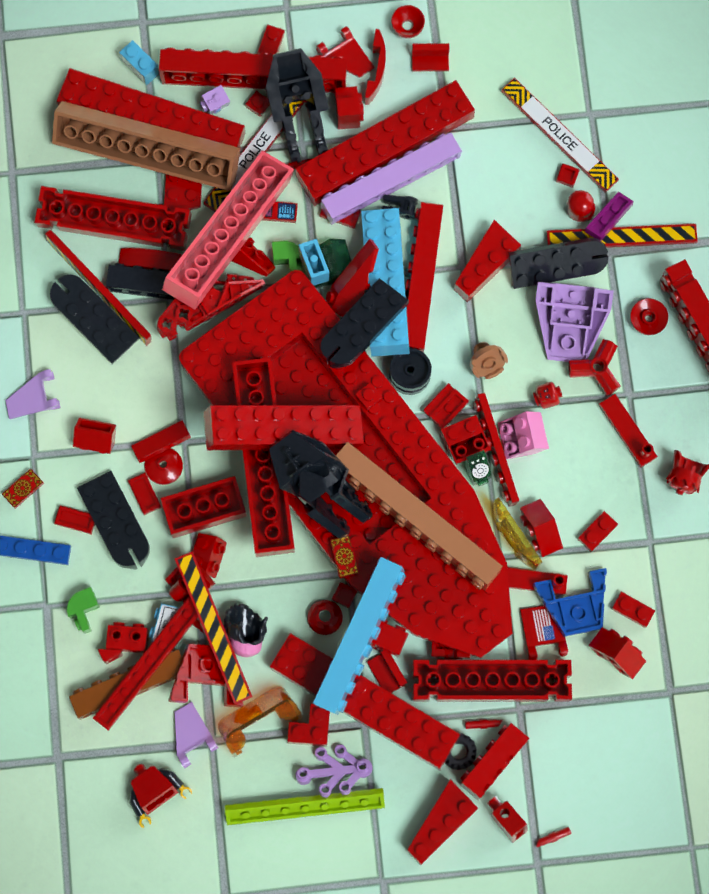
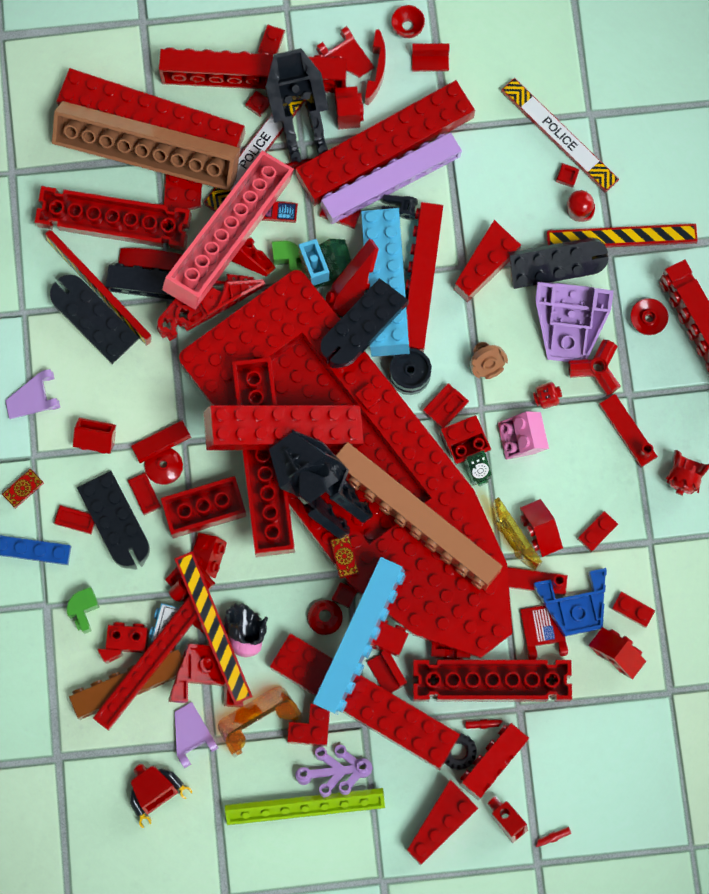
(139, 62): medium azure brick -> none
(214, 100): lavender head -> none
(498, 457): red plate -> none
(609, 216): magenta plate -> none

